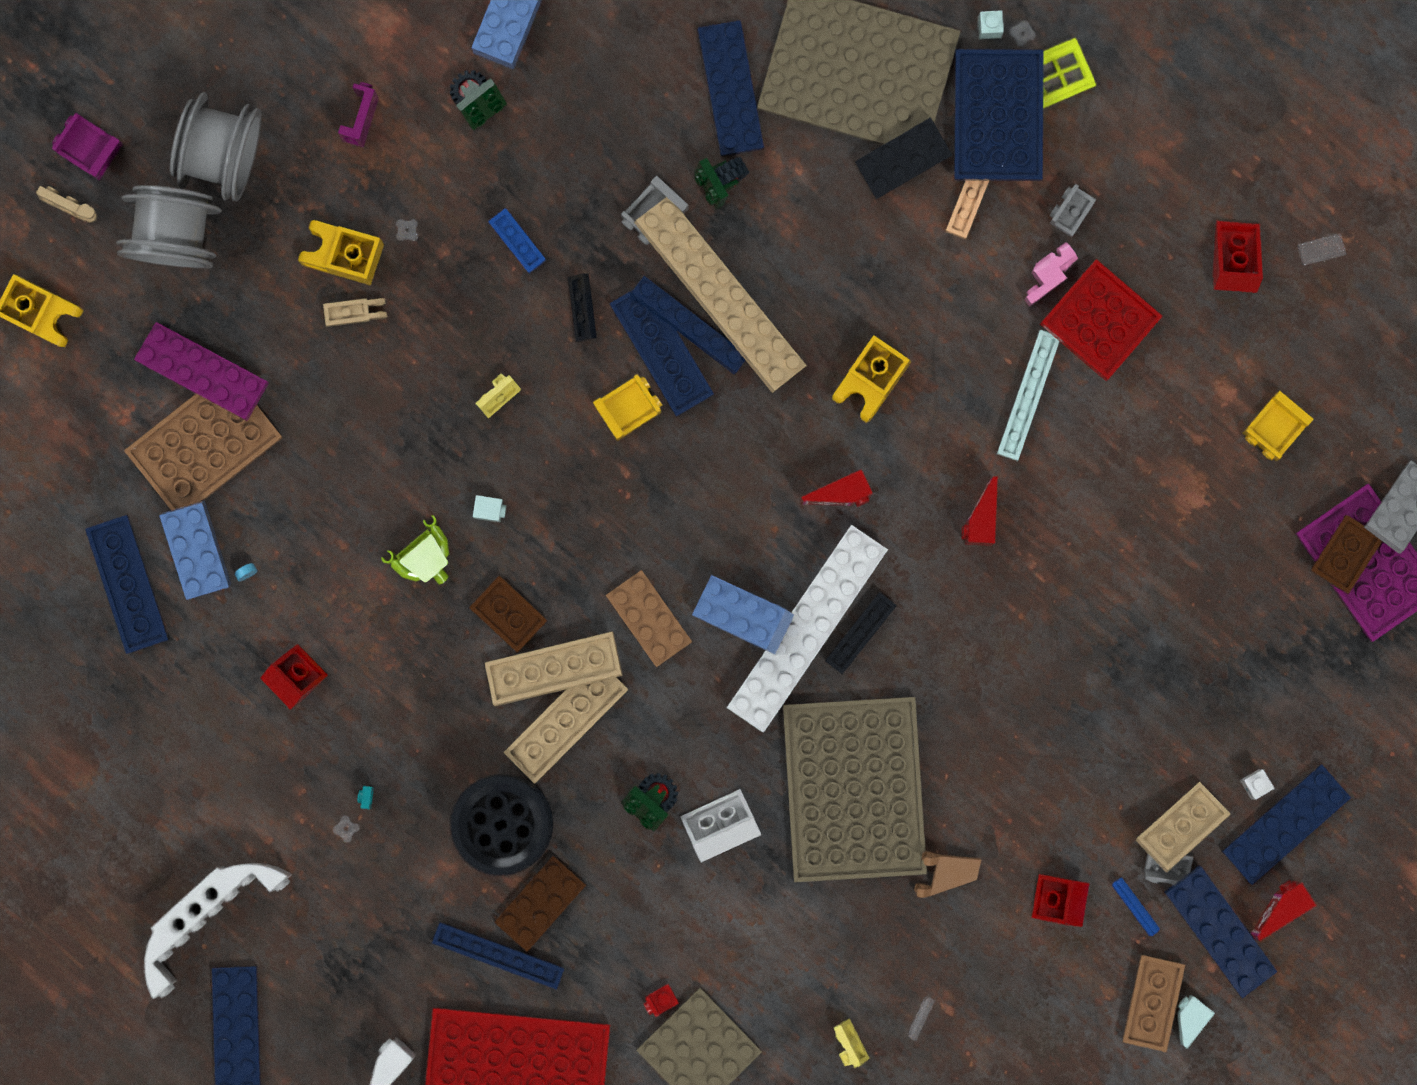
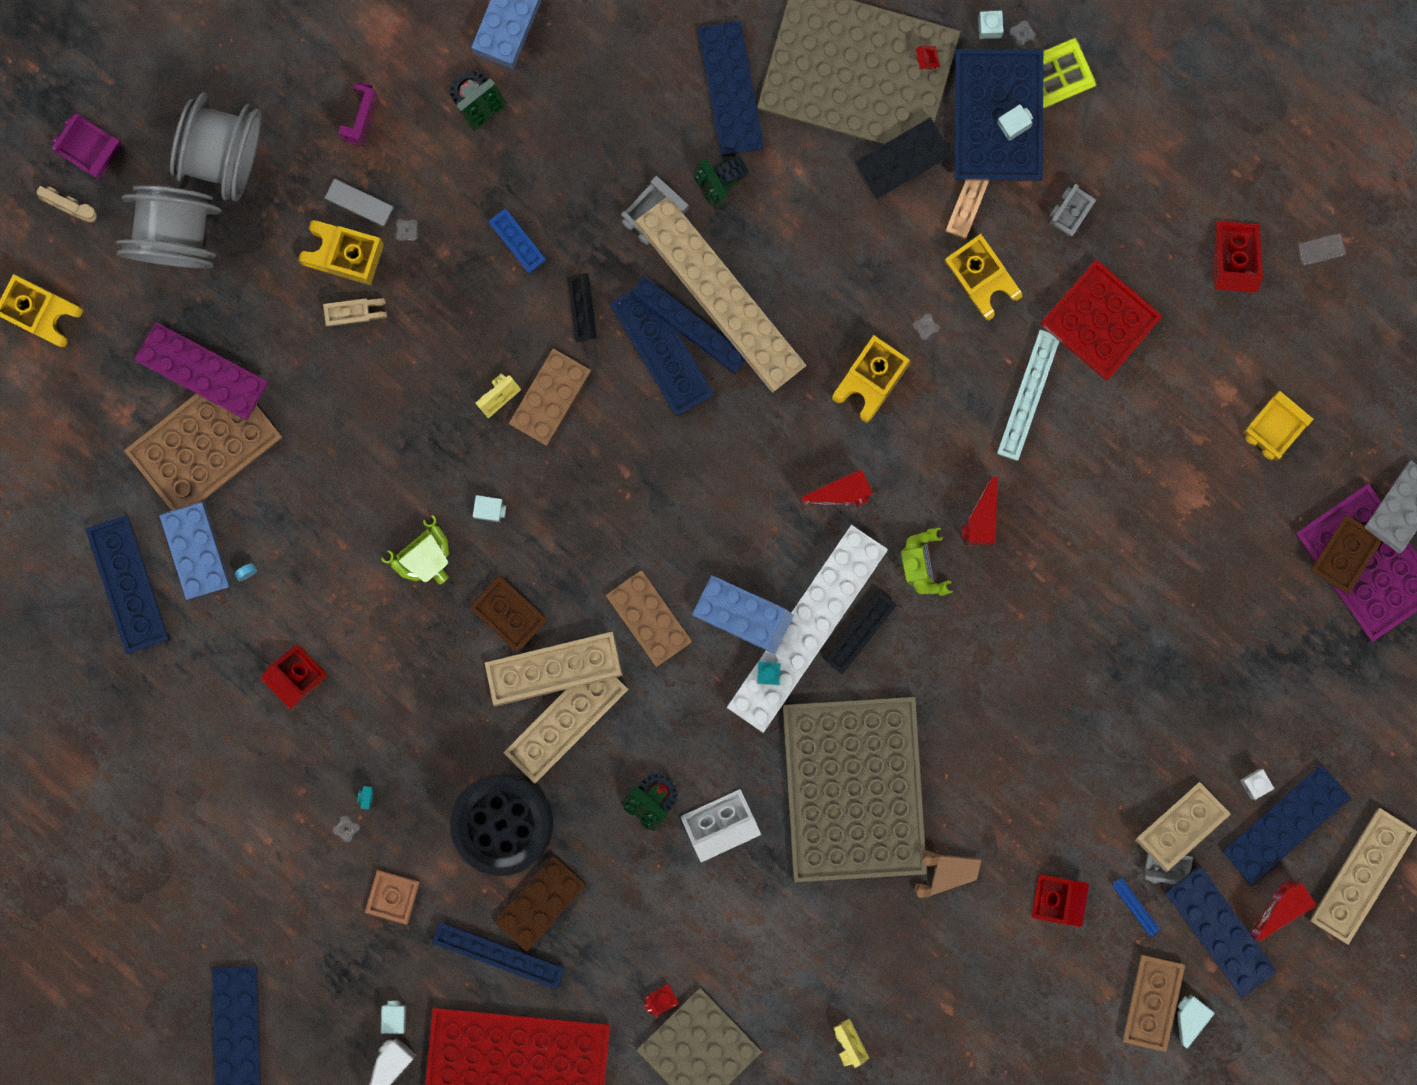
(168, 933): white slope -> none
(359, 202): none -> light grey tile
(392, 897): none -> nougat tile
(393, 1017): none -> light aqua brick
(549, 397): none -> medium nougat plate
(628, 407): yellow panel -> none
(768, 673): none -> teal plate
(919, 565): none -> lime torso
(920, 1018): clear tile -> none
(927, 57): none -> red plate
(932, 327): none -> clear plate
(988, 279): none -> yellow brick
(1015, 122): none -> light aqua brick
(1049, 272): bright pink plate -> none
(1363, 876): none -> tan plate

